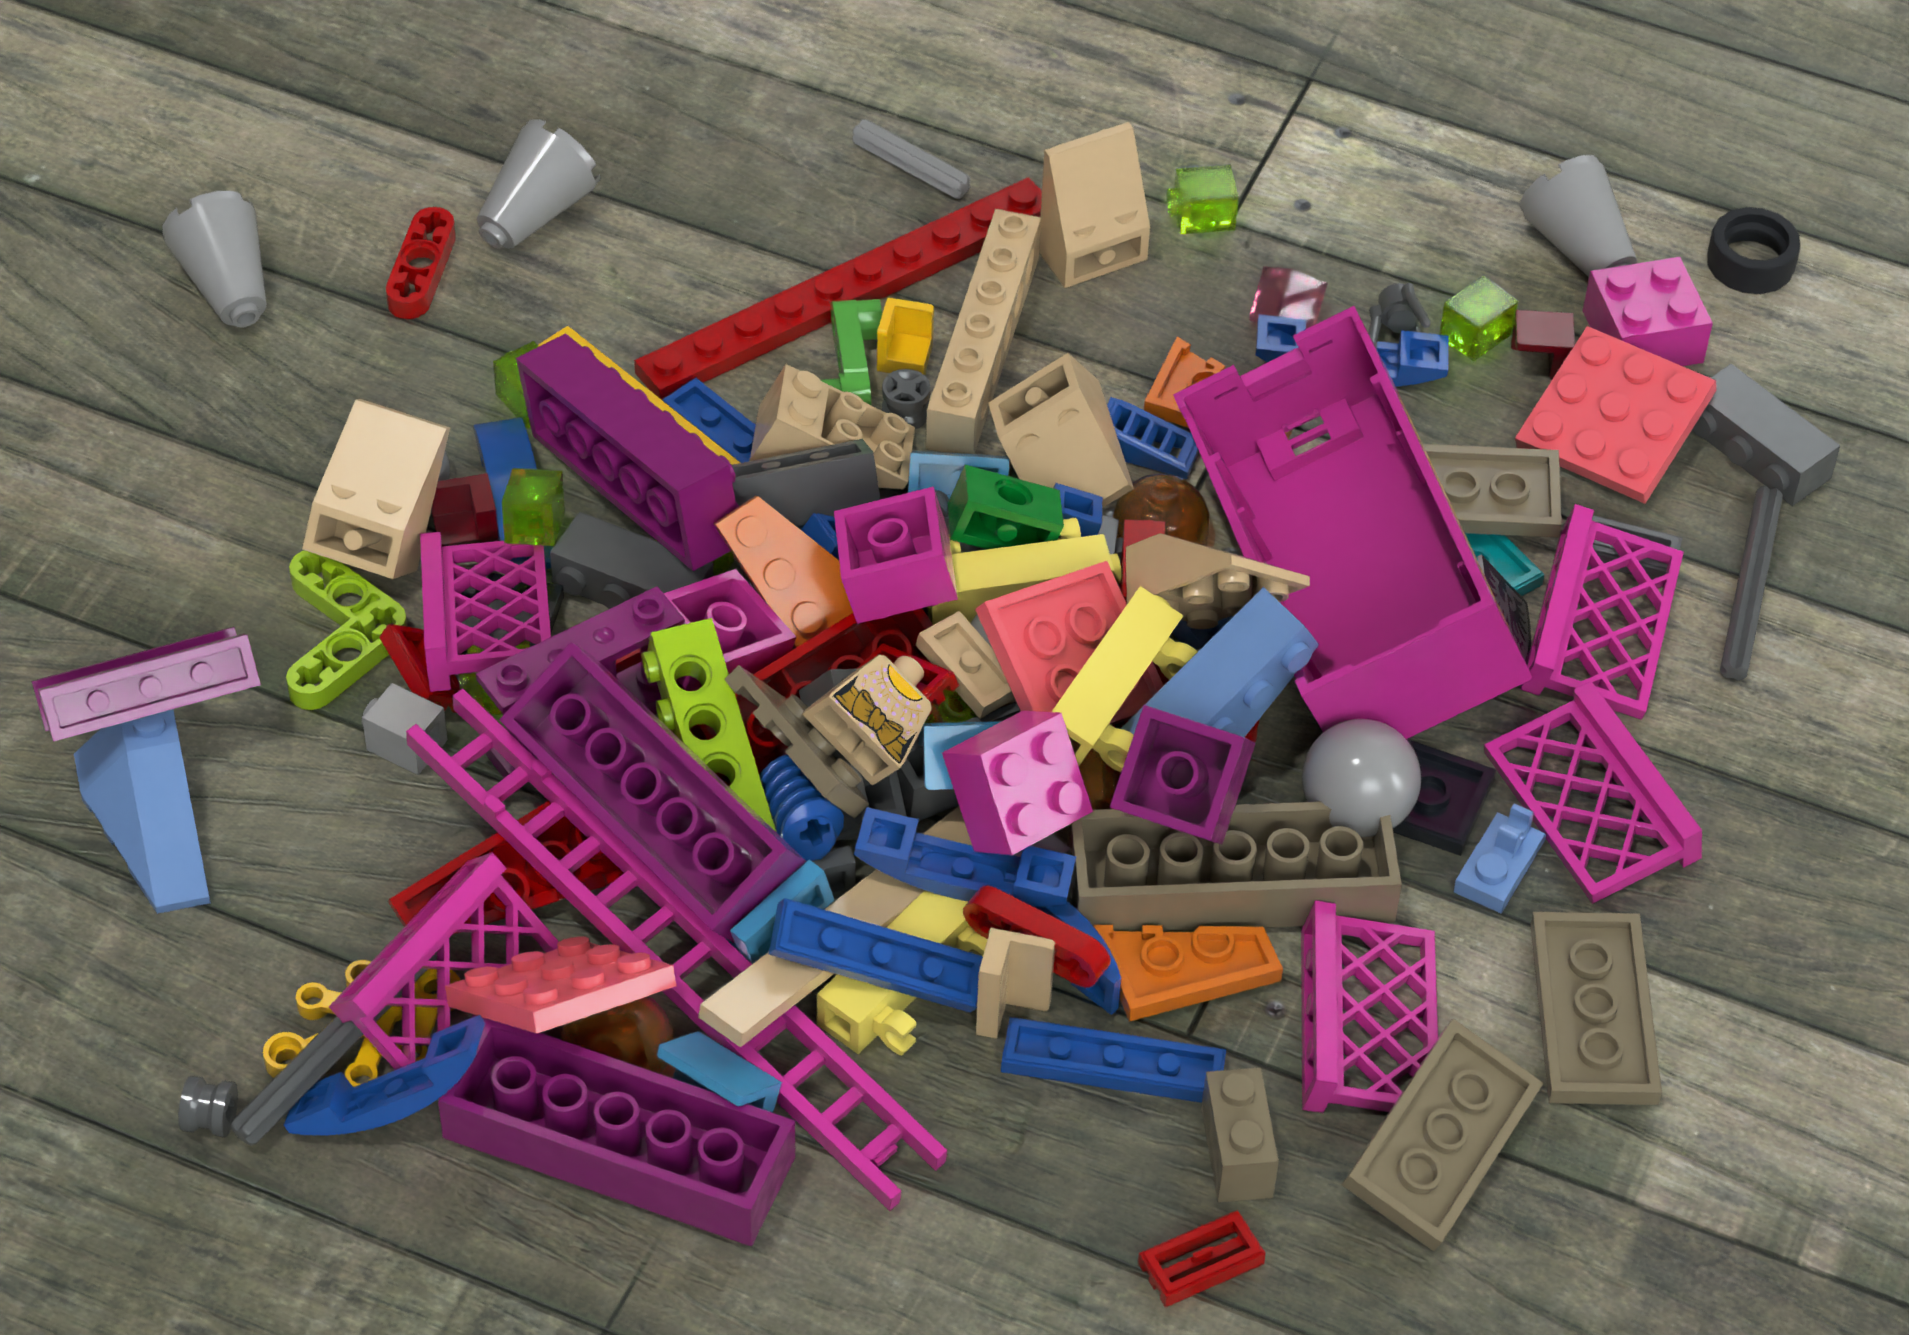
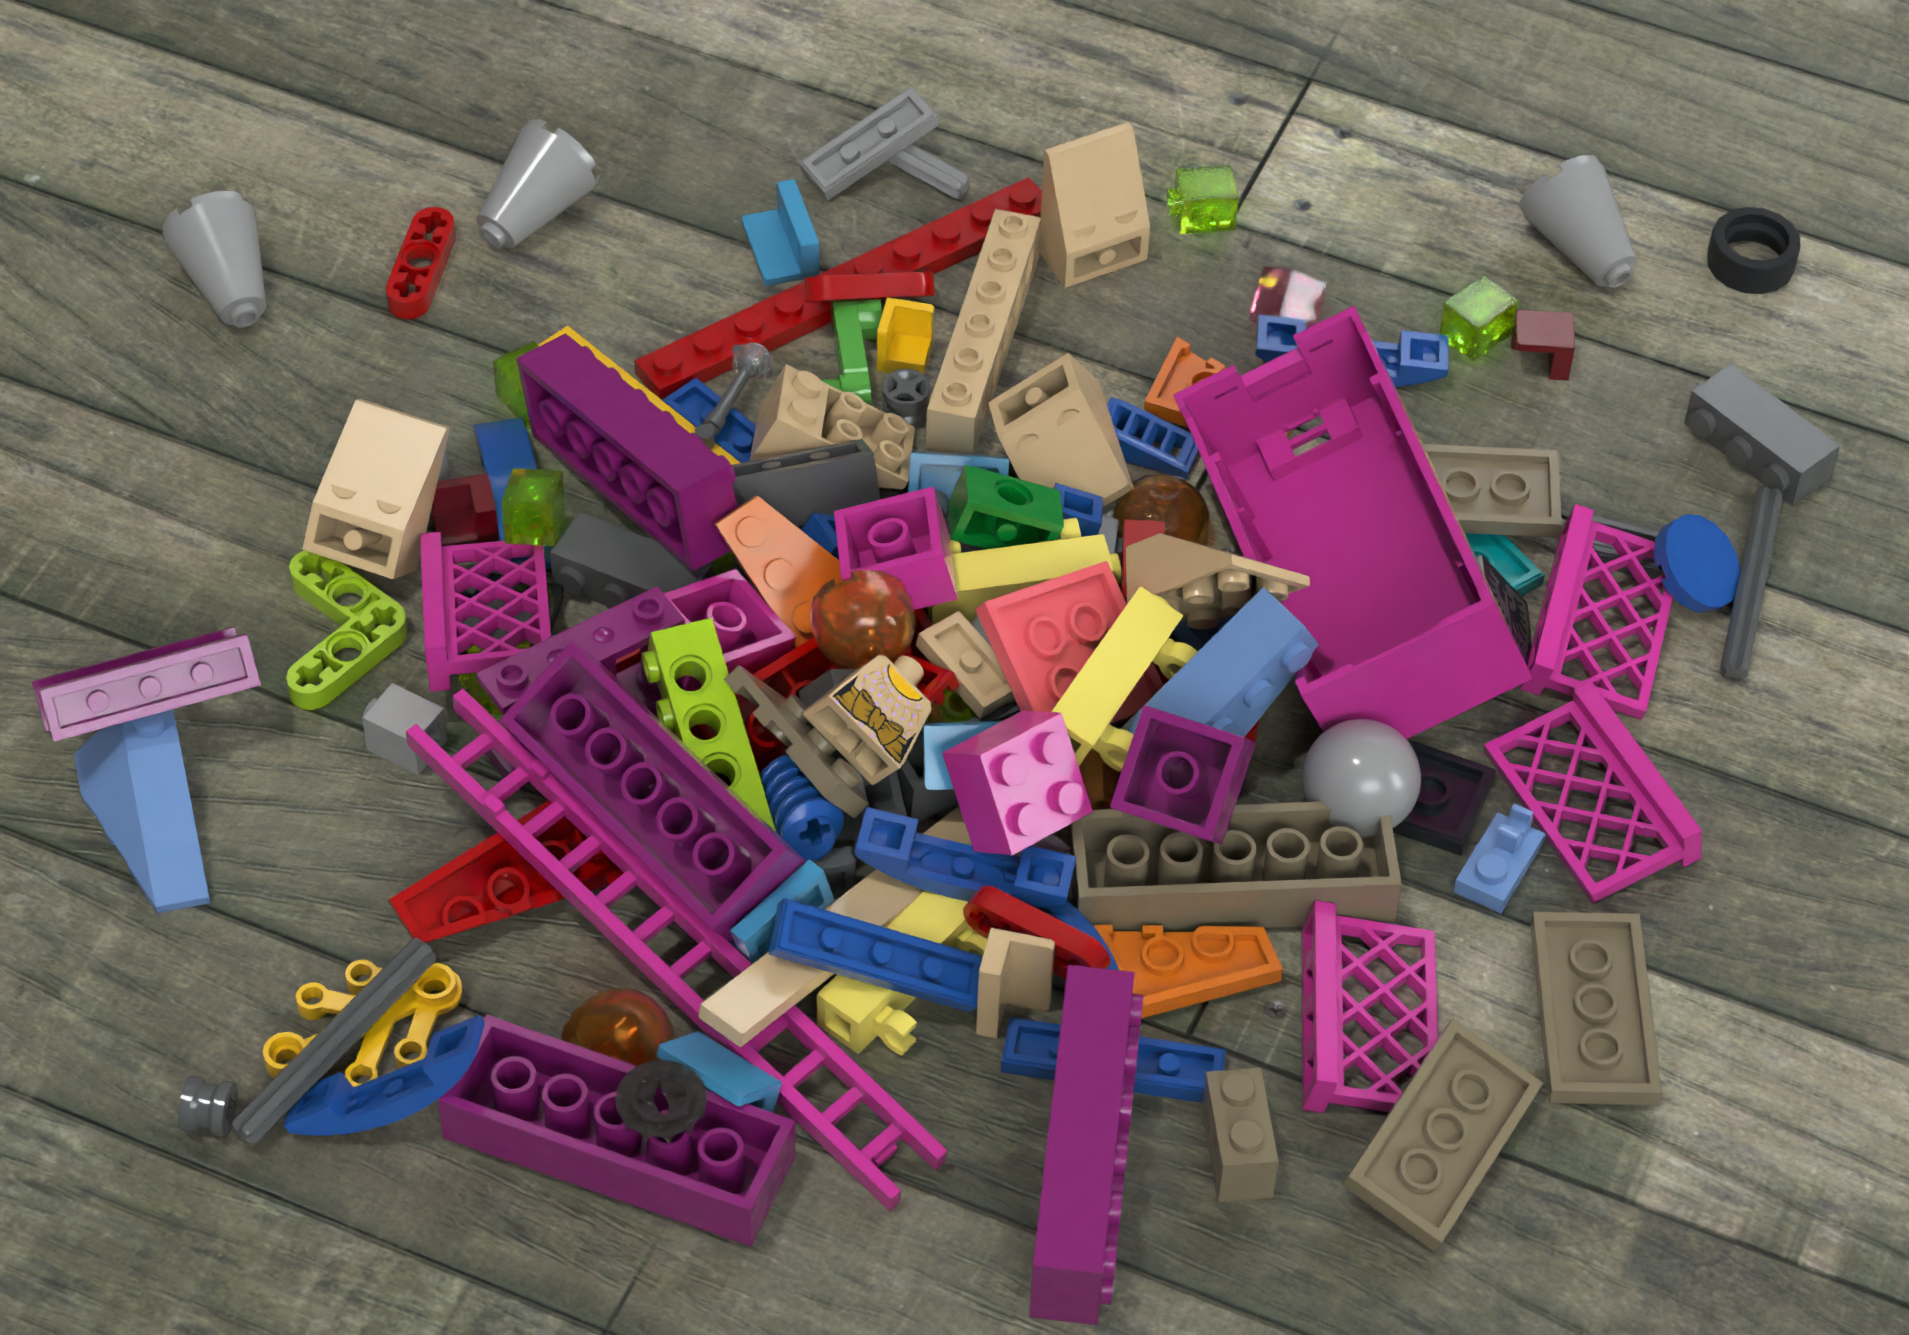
(408, 653): red tile -> none
(423, 937): dark pink fence -> none
(559, 985): coral plate -> none
(679, 1085): none -> clear smoke gear
(752, 363): none -> piece
(783, 238): none -> dark azure panel
(863, 619): none -> clear orange cylinder
(869, 143): none -> light grey tile
(869, 286): none -> red beam
(1086, 1146): none -> magenta brick
(1223, 1260): red tile -> none
(1398, 311): dark grey plant -> none
(1617, 413): coral plate -> none
(1651, 309): dark pink brick -> none
(1697, 563): none -> blue tile

